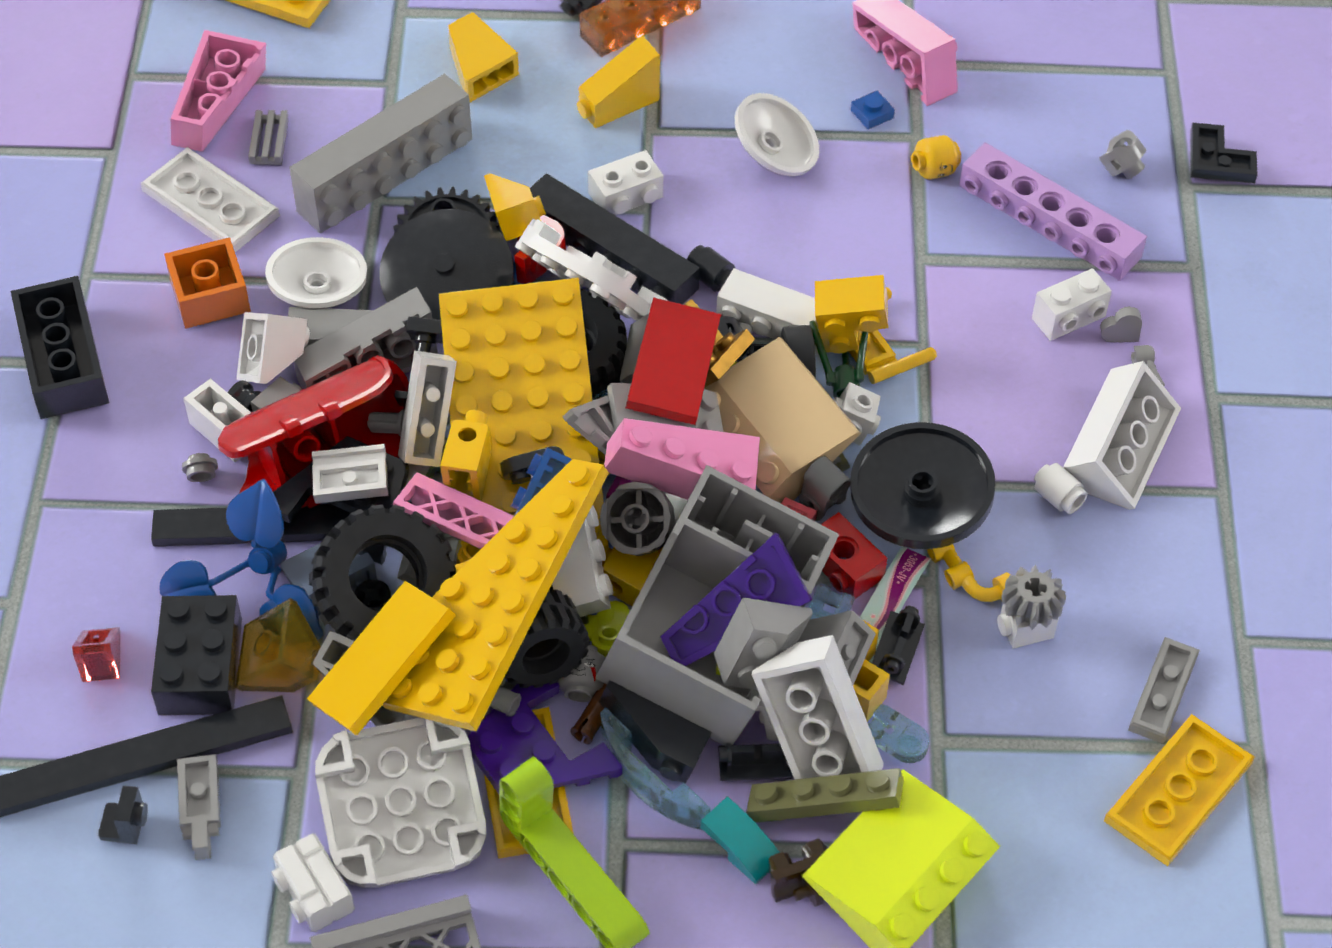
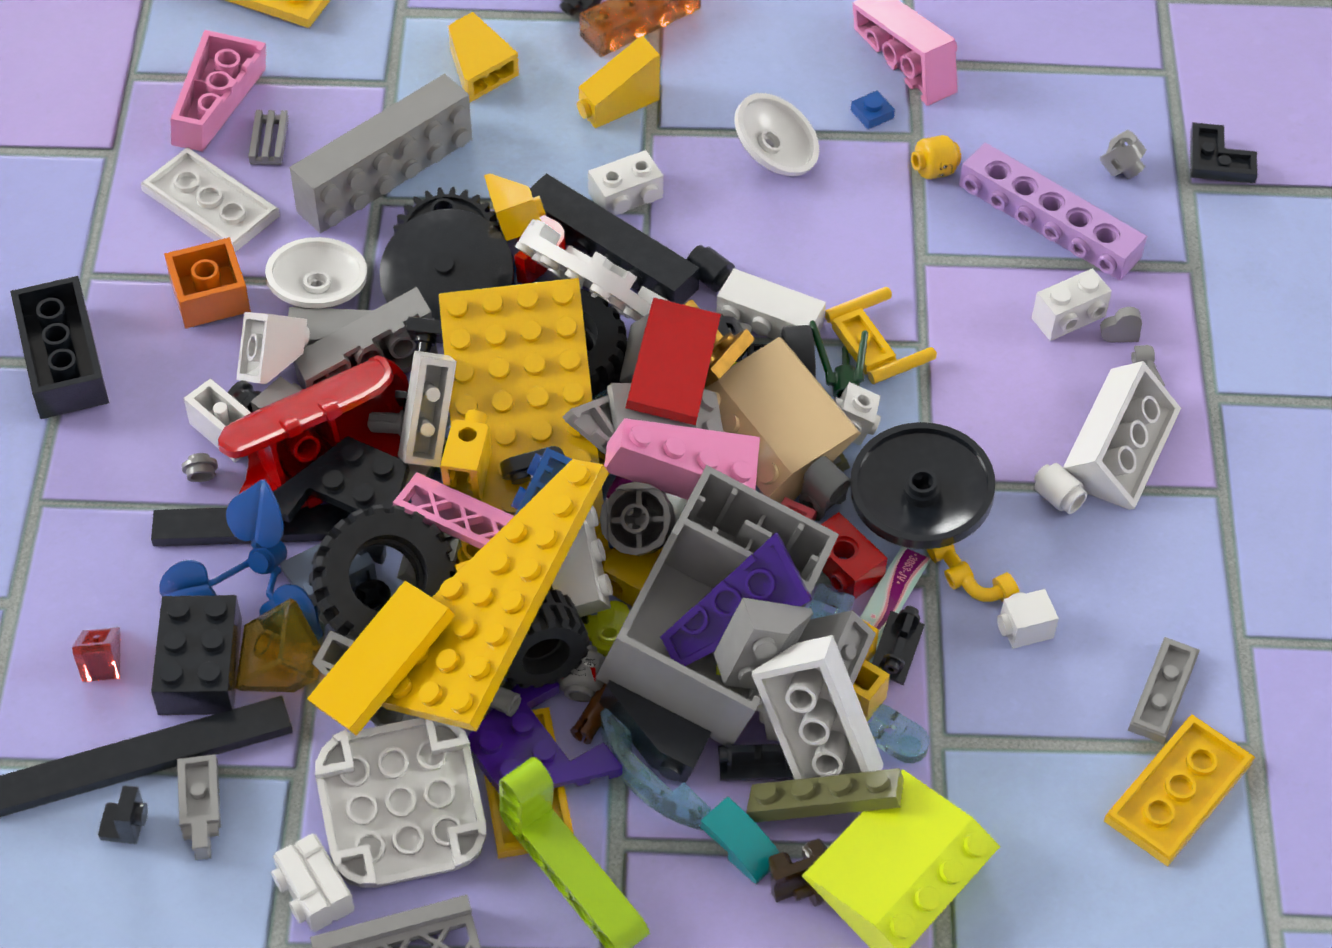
(349, 473): white plate -> none
(849, 307): yellow brick -> none
(1033, 597): light grey gear -> none

